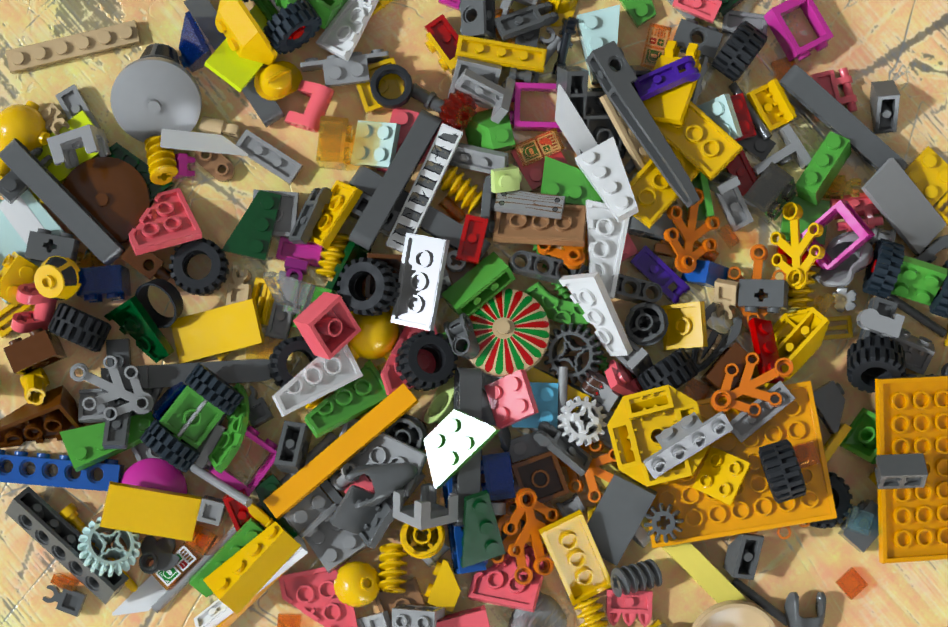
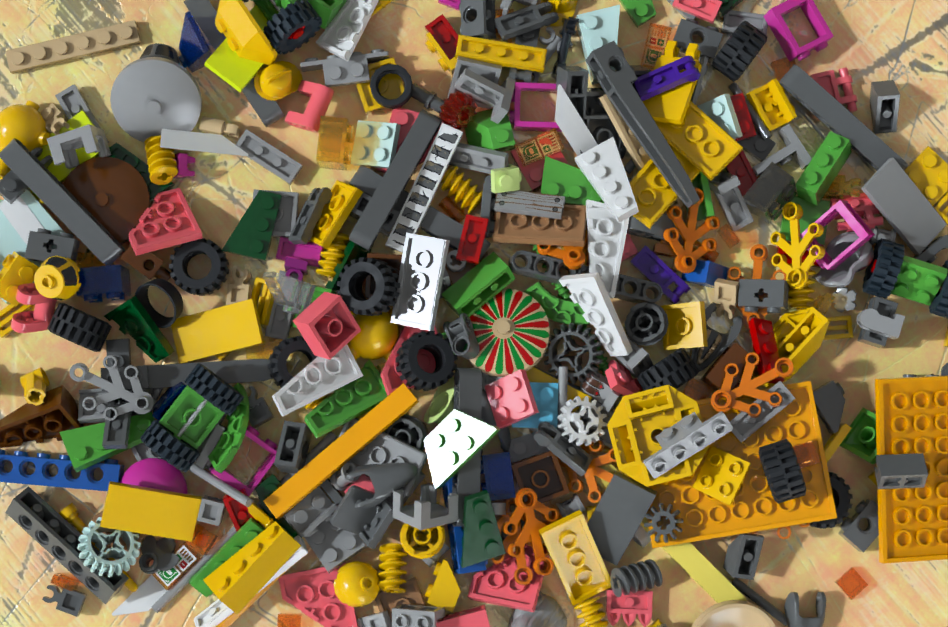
(34, 351): reddish brown brick -> none
(213, 164): medium nougat plate -> none
(859, 521): clear light blue panel -> none
(874, 359): black tyre -> none
(914, 313): dark grey bar -> none
(917, 351): light grey bracket -> none

